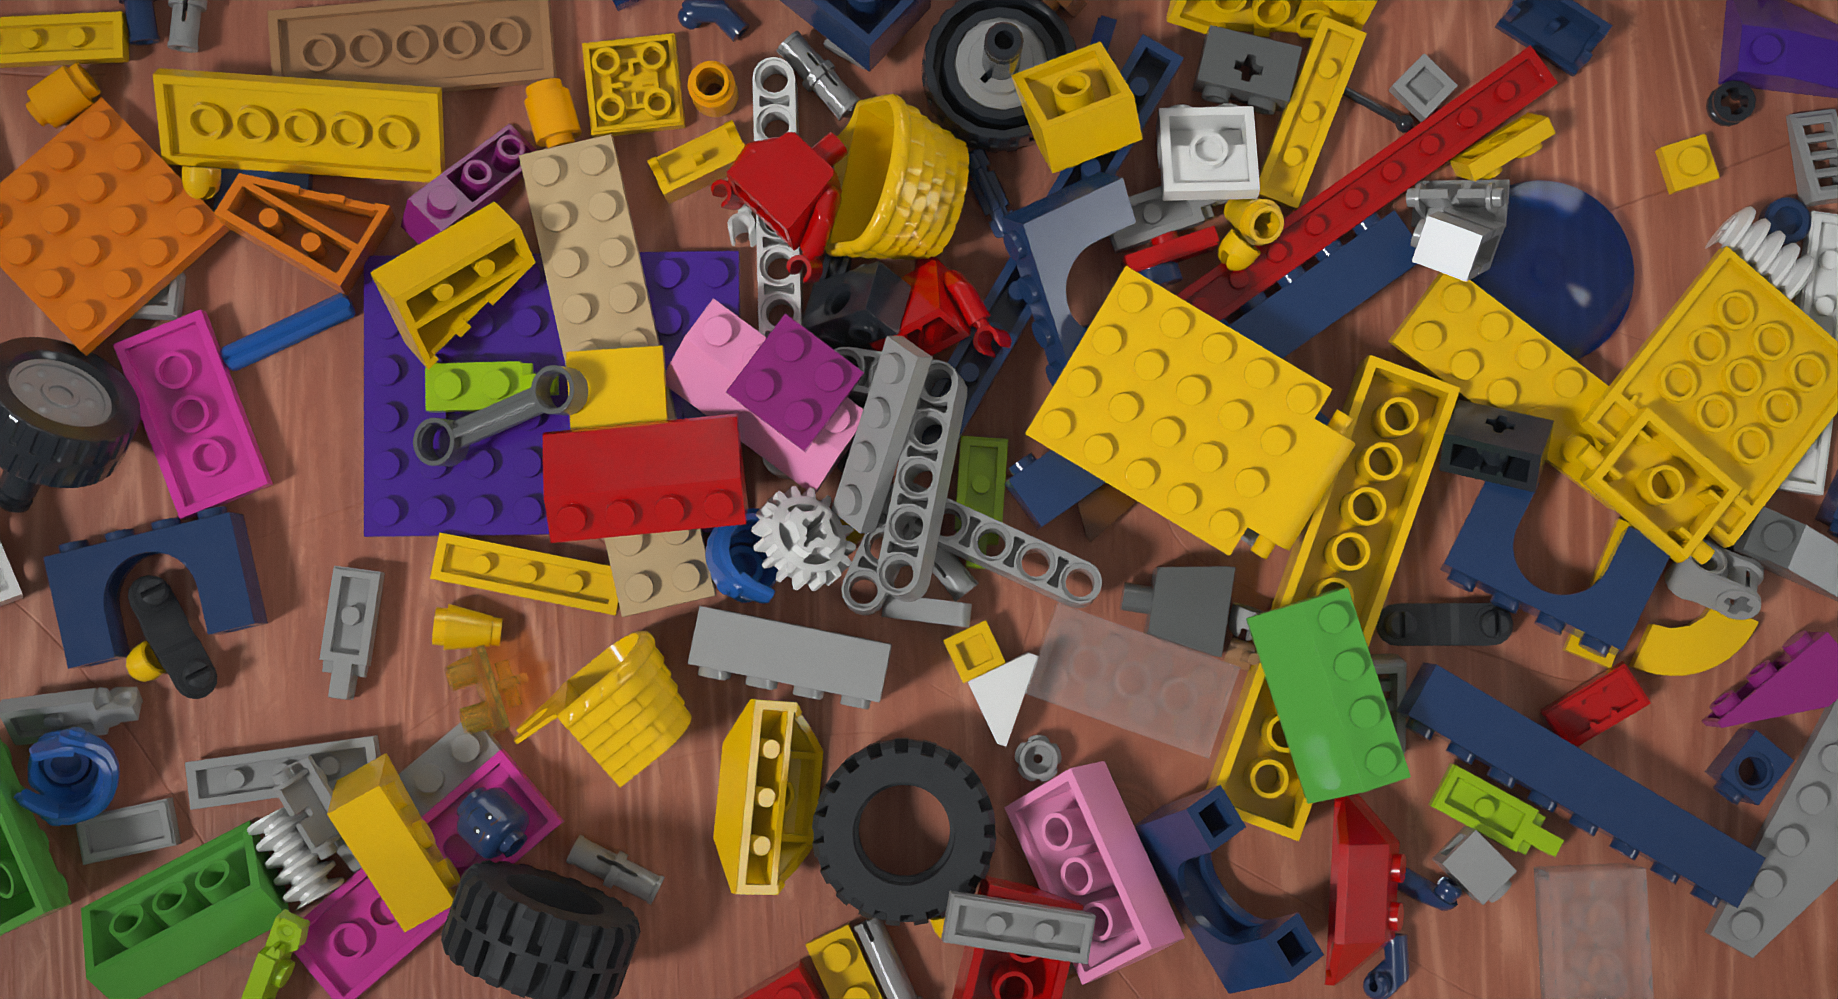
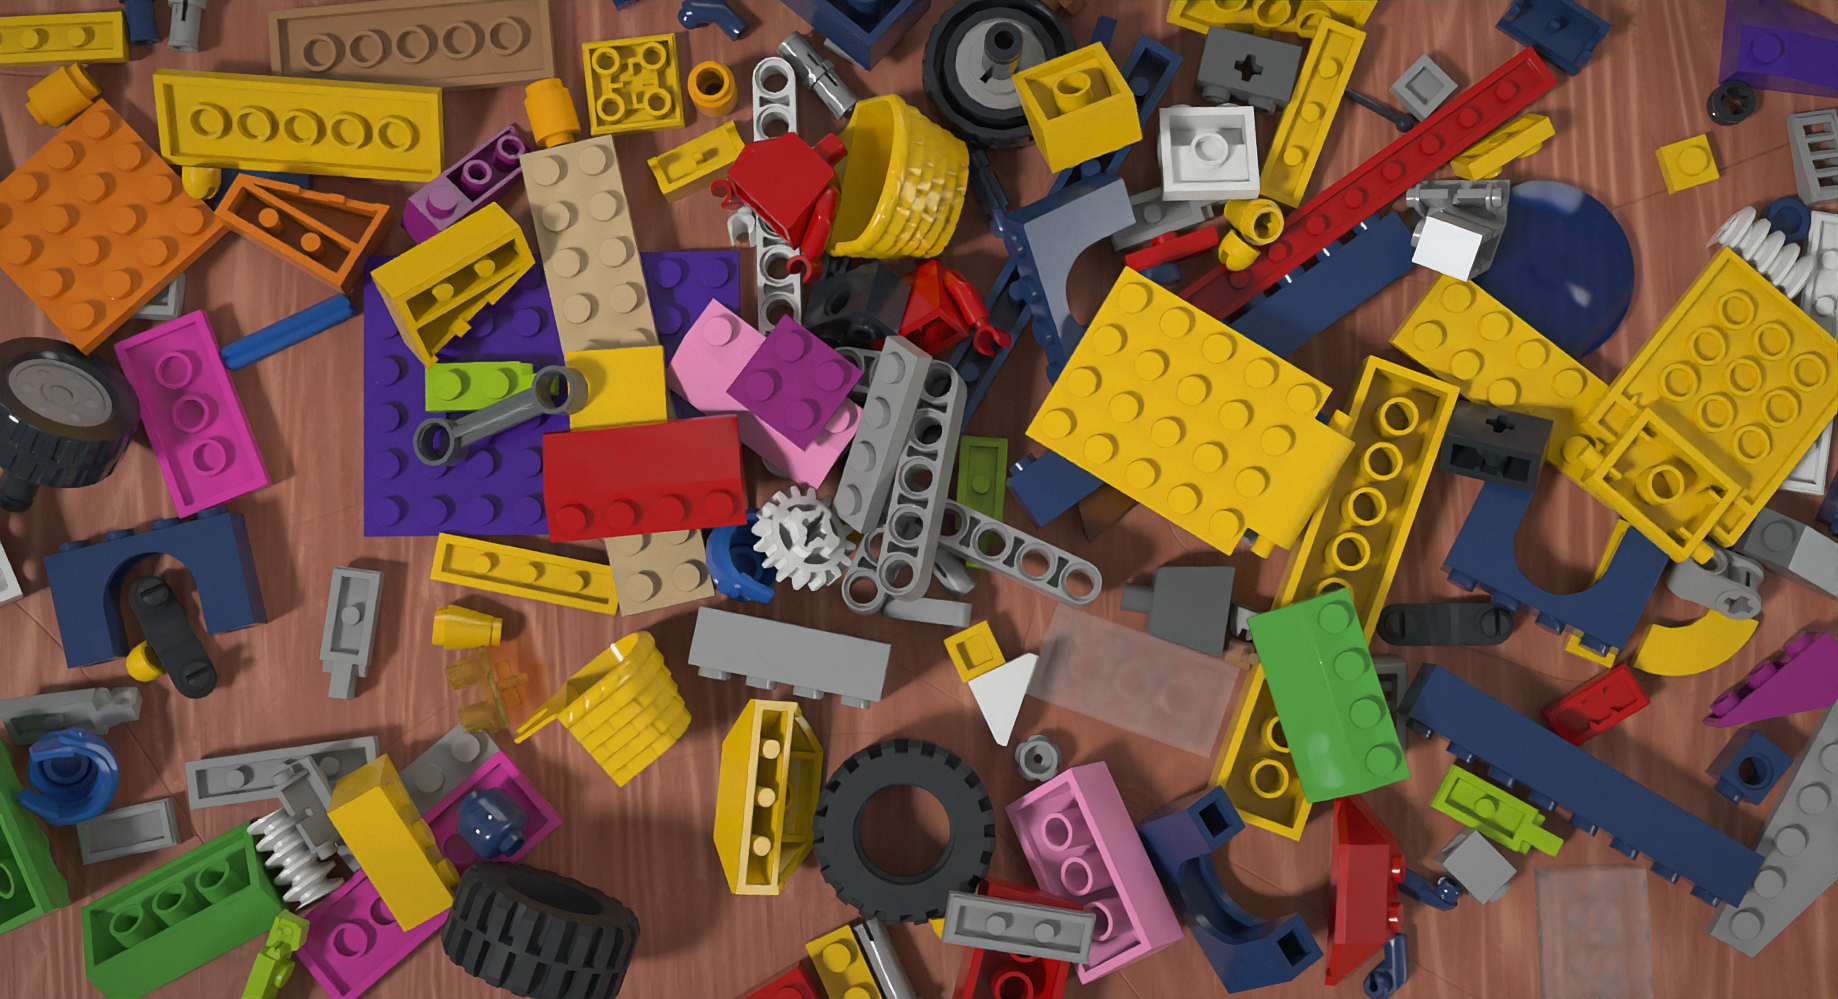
(615, 869): light grey pin -> none

